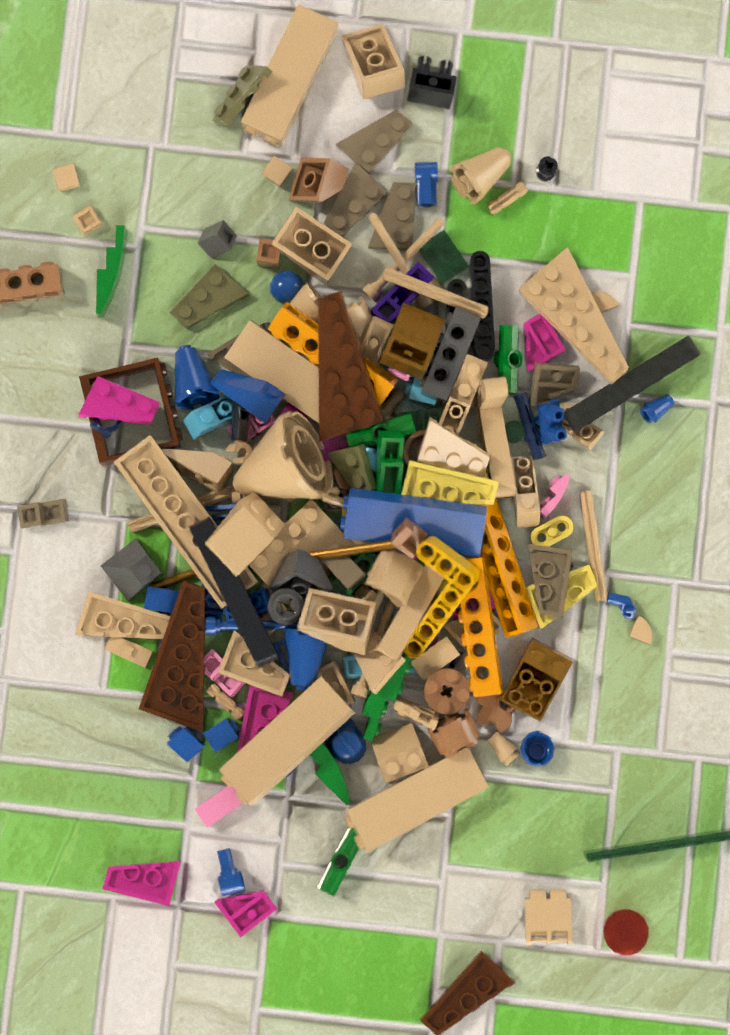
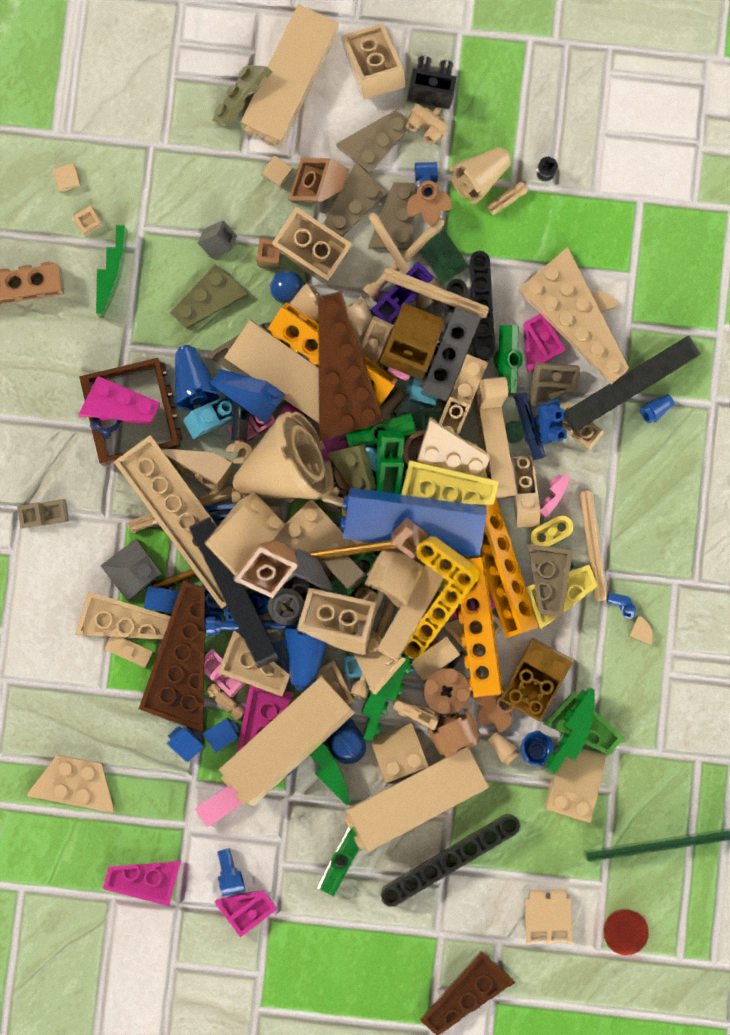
(74, 783): none -> tan wing
(268, 568): none -> medium nougat slope
(428, 205): none -> medium nougat plate
(429, 122): none -> tan hips
(461, 859): none -> pearl dark grey beam
(576, 786): none -> tan slope
(578, 723): none -> green slope
(601, 734): none -> bright green wing

